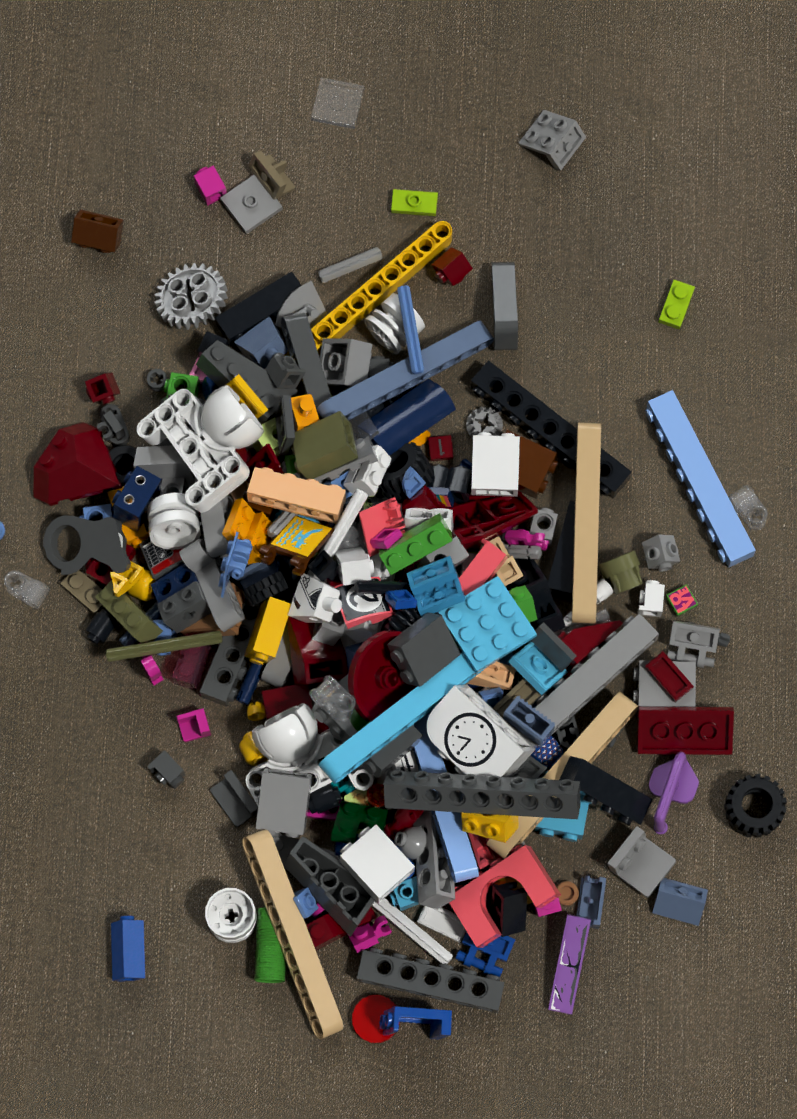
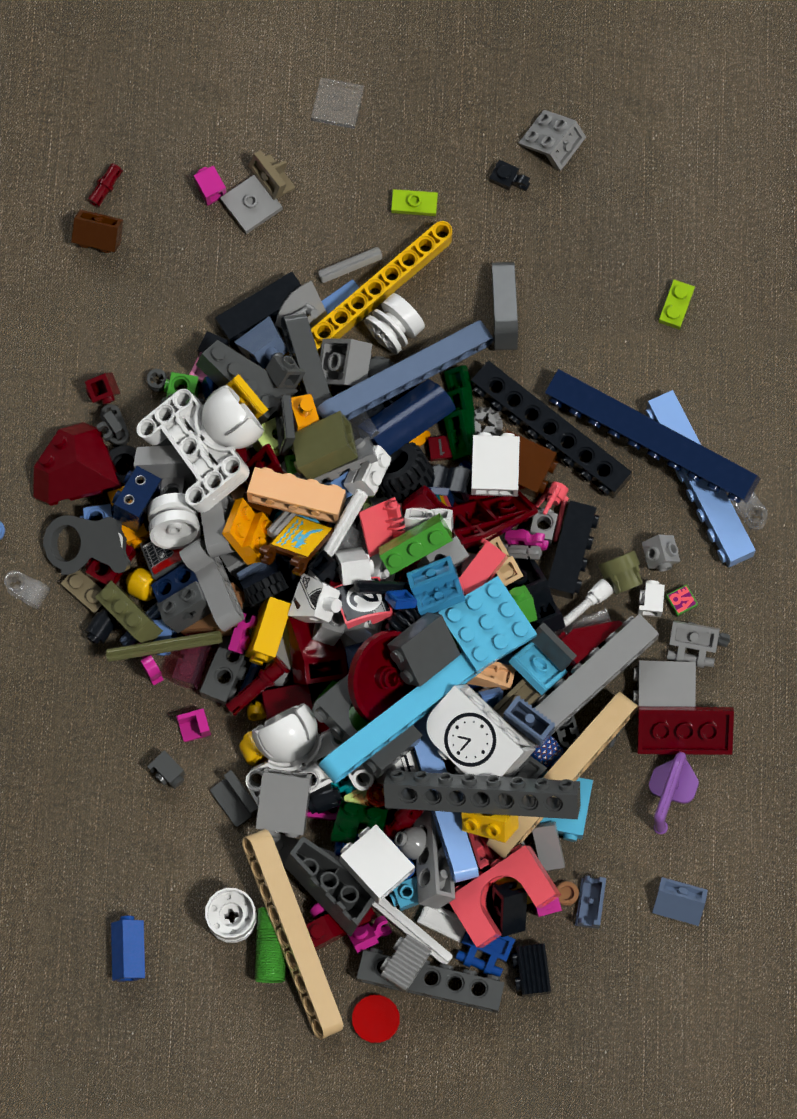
(104, 185): none -> dark red pin
(124, 581): yellow slope -> none
(207, 294): light grey gear -> none
(236, 562): medium blue hinge -> none
(240, 638): none -> dark pink plate
(265, 678): none -> dark red pin
(305, 902): medium blue bracket -> none
(332, 694): clear piece -> none
(339, 296): none -> medium blue sticker
(386, 538): dark pink tile -> none
(405, 963): none -> light grey brick
(410, 329): medium blue axle -> none
(412, 482): medium blue tile -> none
(438, 1019): blue panel -> none
(451, 267): dark red brick -> none
(460, 423): none -> dark green slope
(507, 175): none -> black plate
(532, 970): none -> black brick
(548, 846): none -> light grey tile
(555, 495): none -> coral plant
(569, 964): medium lavender tile -> none
(586, 523): tan beam -> none
(607, 791): black brick -> none
(641, 863): light grey bracket -> none
(653, 436): none -> dark blue brick
(669, 676): dark red tile -> none
(767, 790): black tyre -> none

